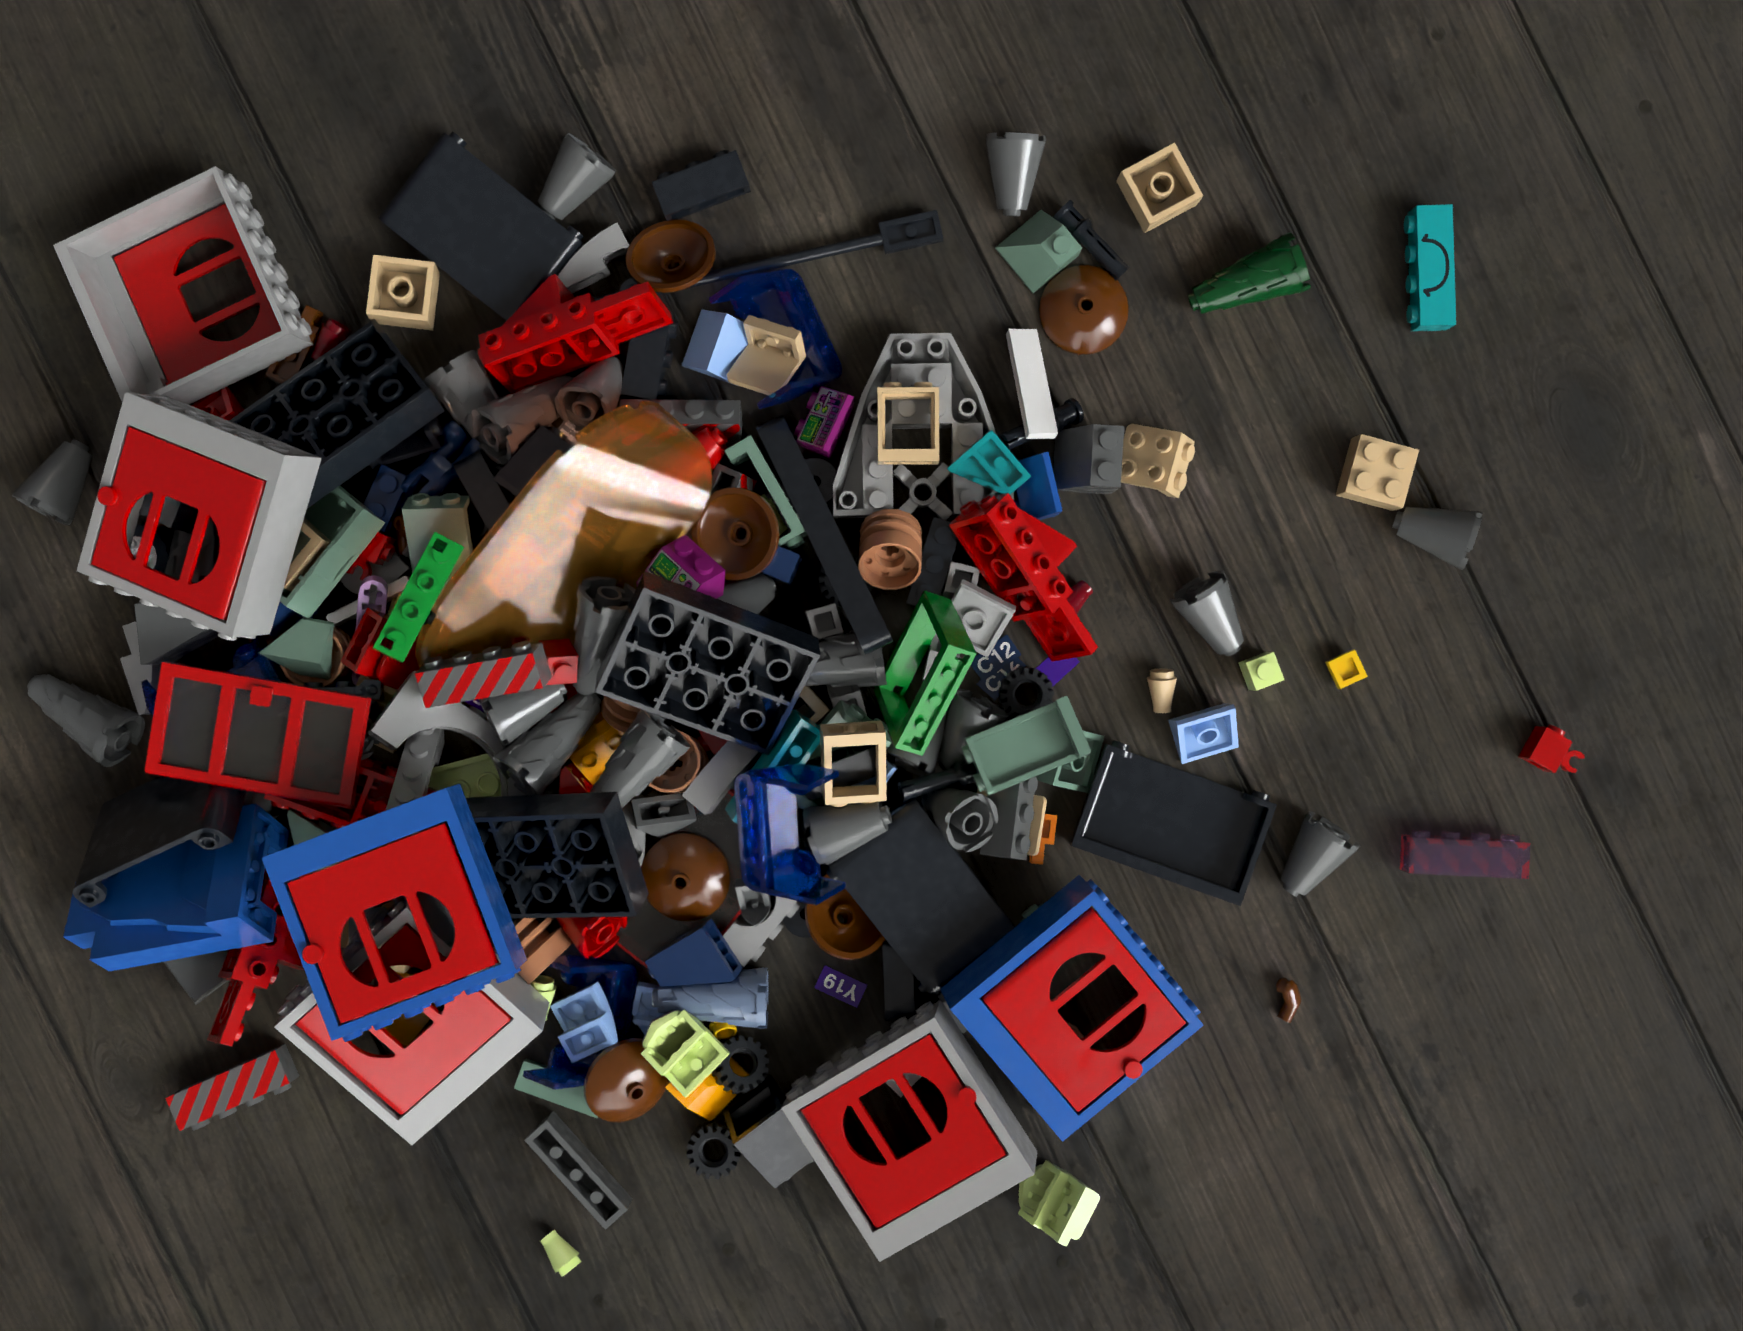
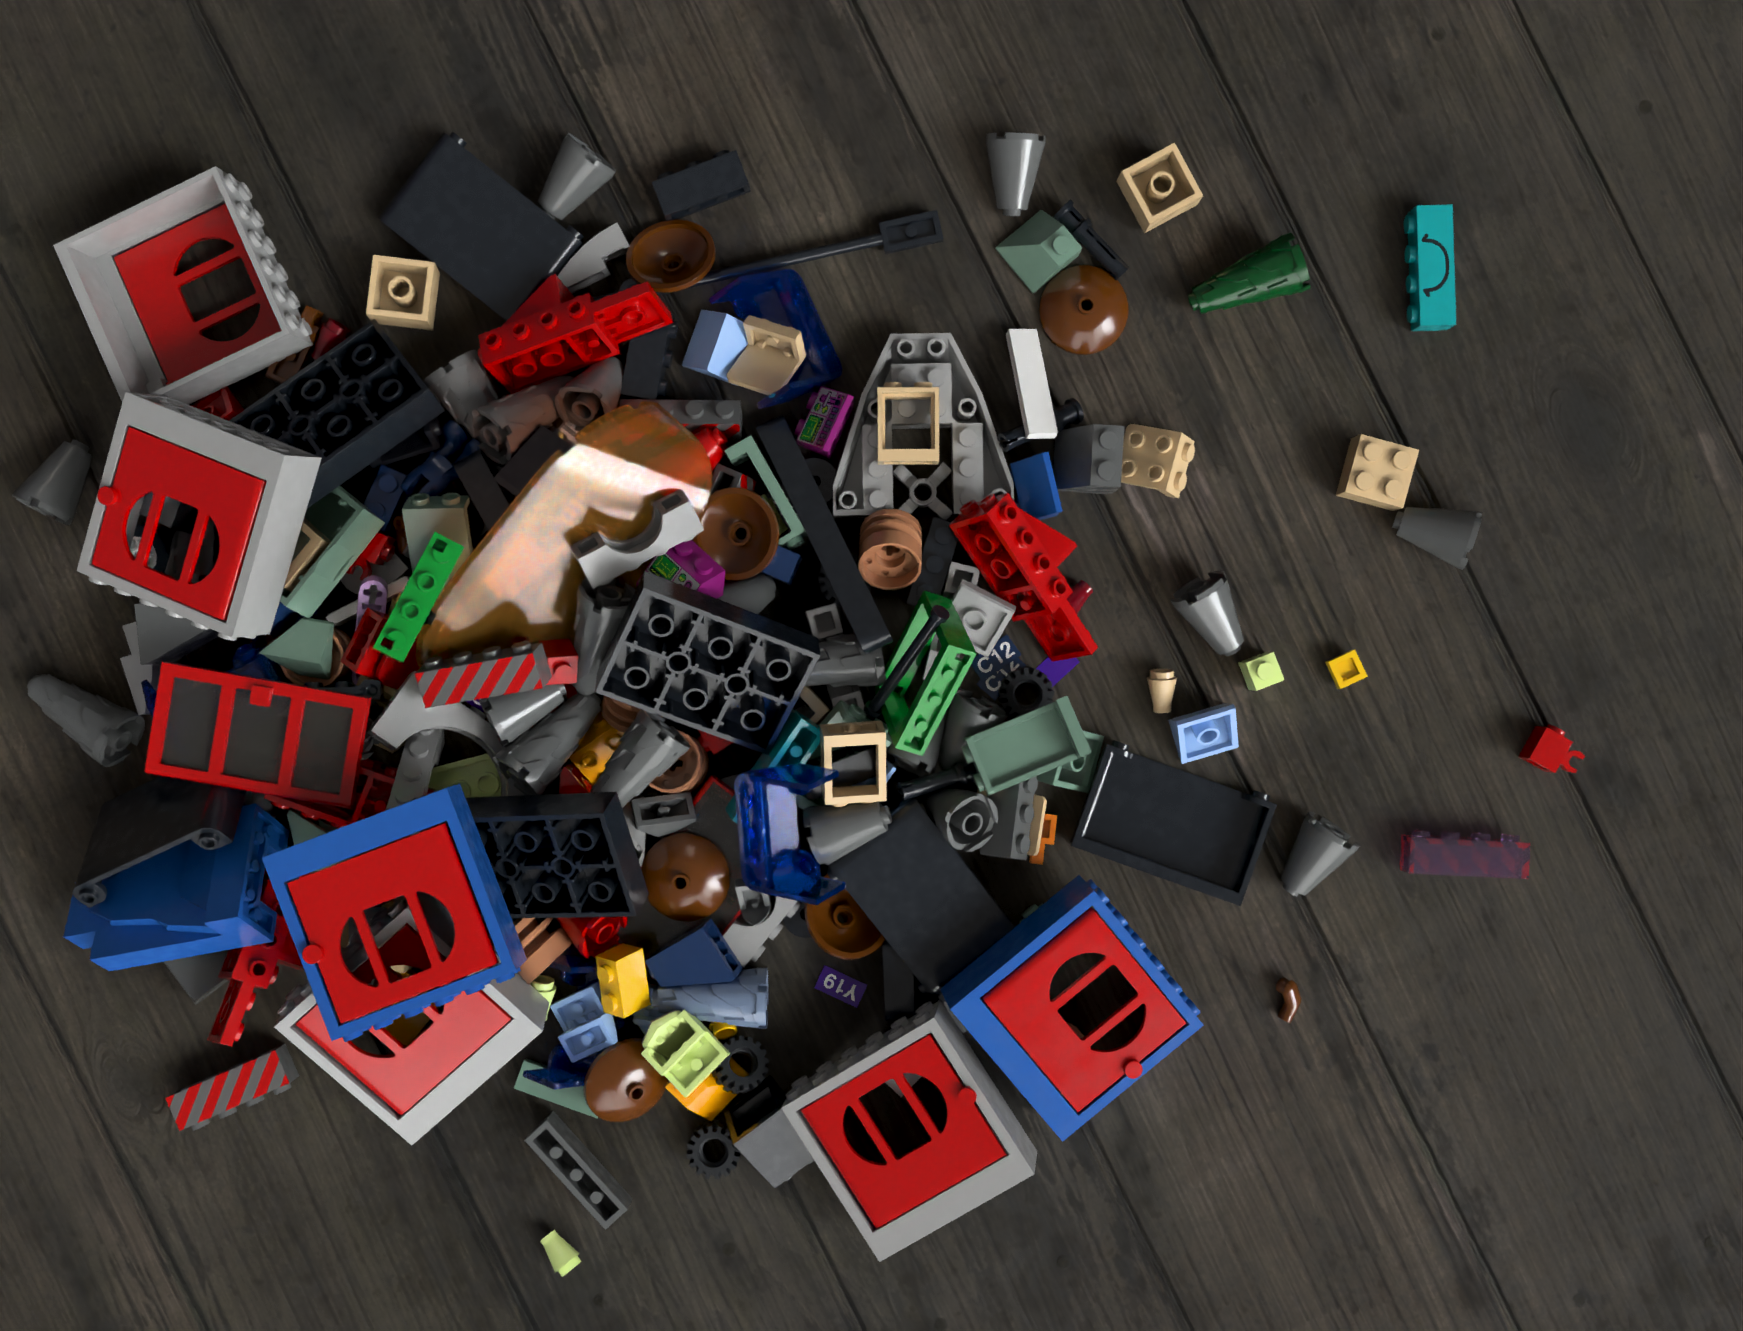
(623, 980): none -> yellow brick
(671, 523): none -> light grey arch
(719, 776): light grey slope -> none
(938, 615): none -> black bar
(991, 465): teal wing -> none
(1056, 1202): yellowish green piece -> none

